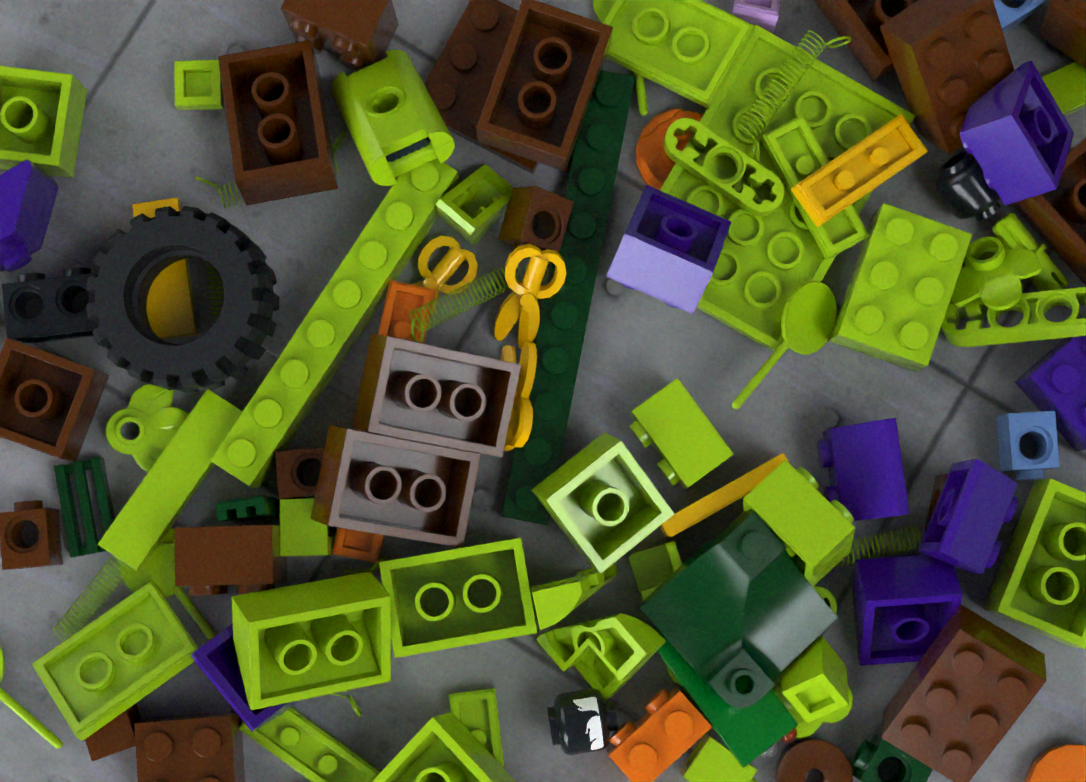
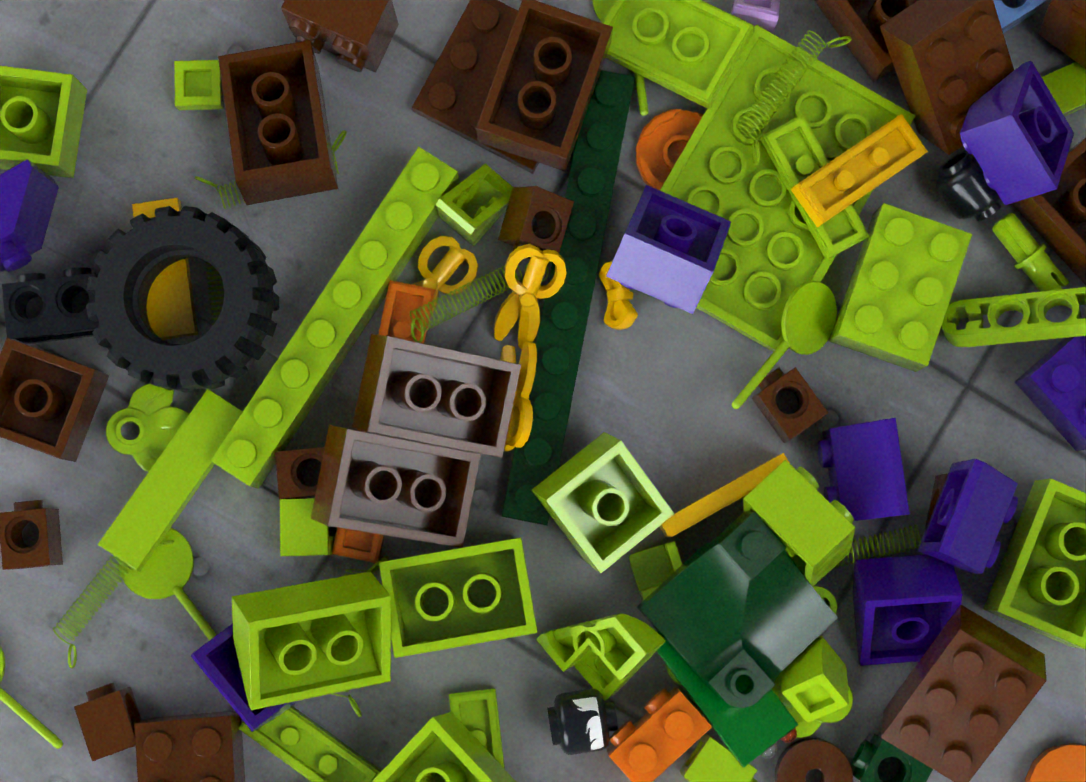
(68, 507): dark green tile -> none
(116, 660): lime tile -> none
(229, 555): reddish brown brick -> none
(247, 508): dark green tile -> none
(391, 117): lime piece -> none
(559, 598): lime slope -> none
(619, 311): none -> yellow piece
(679, 435): lime brick -> none
(722, 147): lime beam -> none
(808, 410): none -> reddish brown brick
(994, 274): lime plate -> none
(1042, 429): medium blue brick -> none

